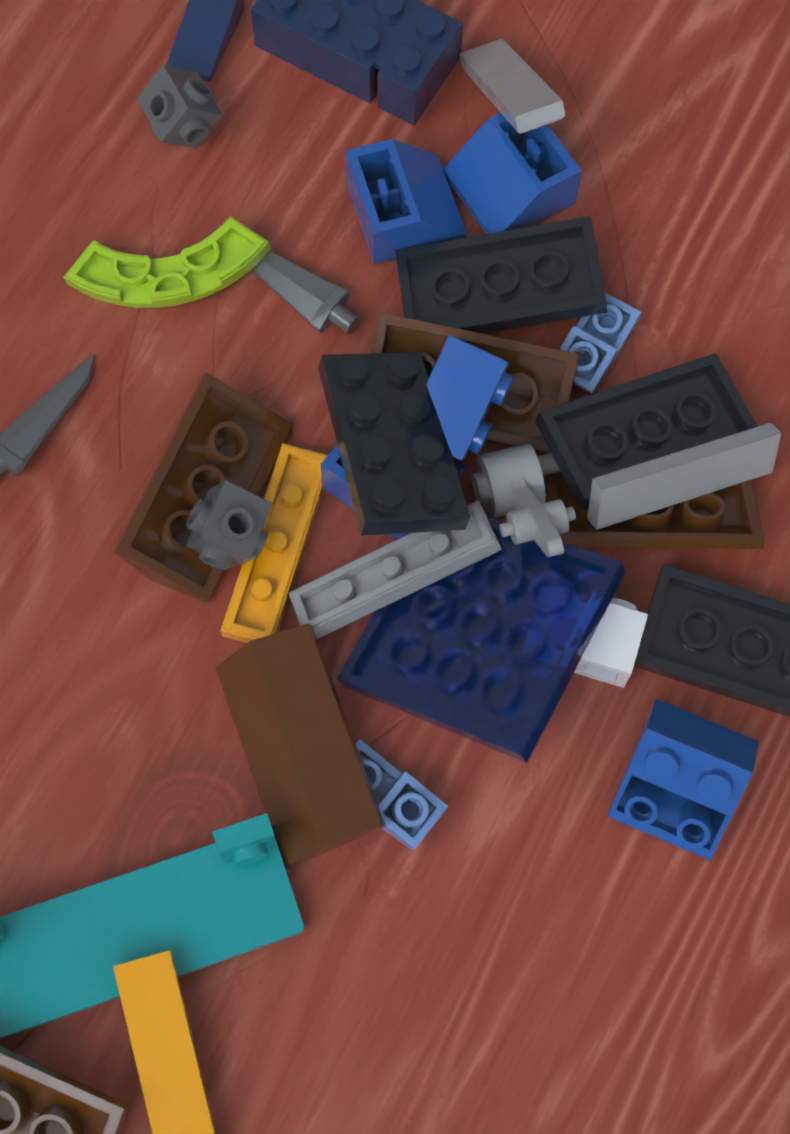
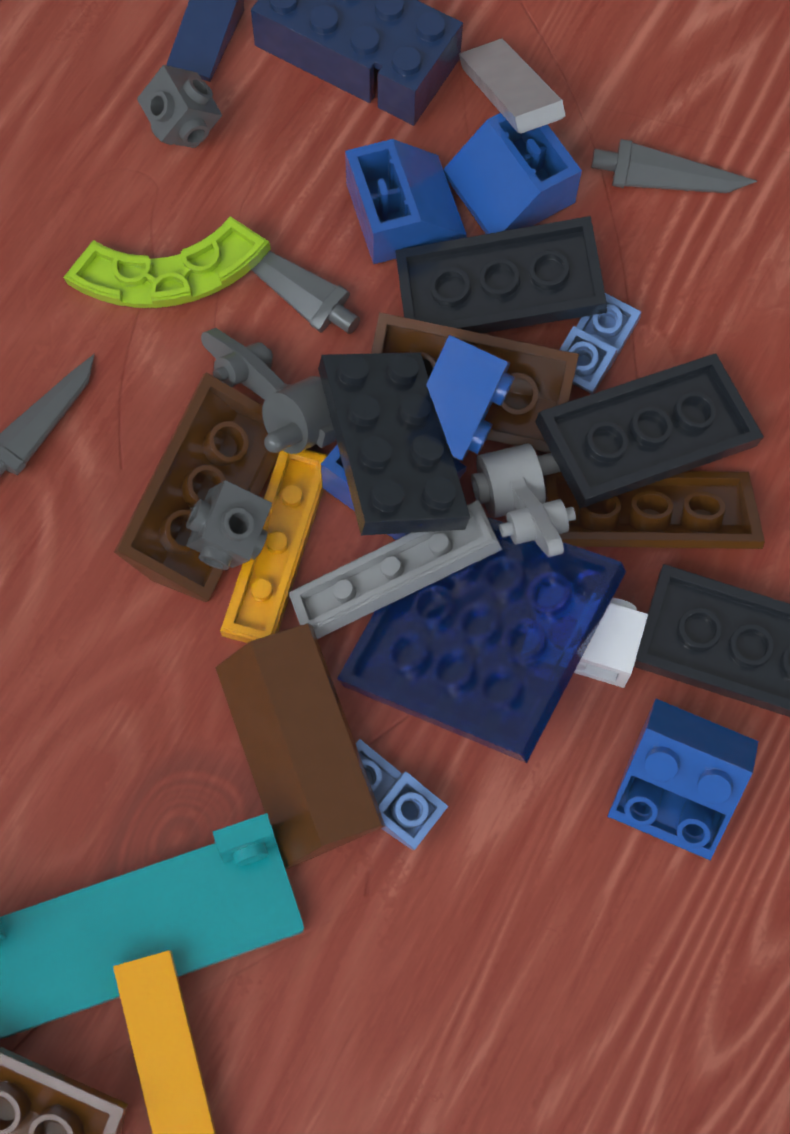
(292, 413): none -> dark grey piece
(651, 168): none -> dark grey bar
(682, 475): light grey tile -> none

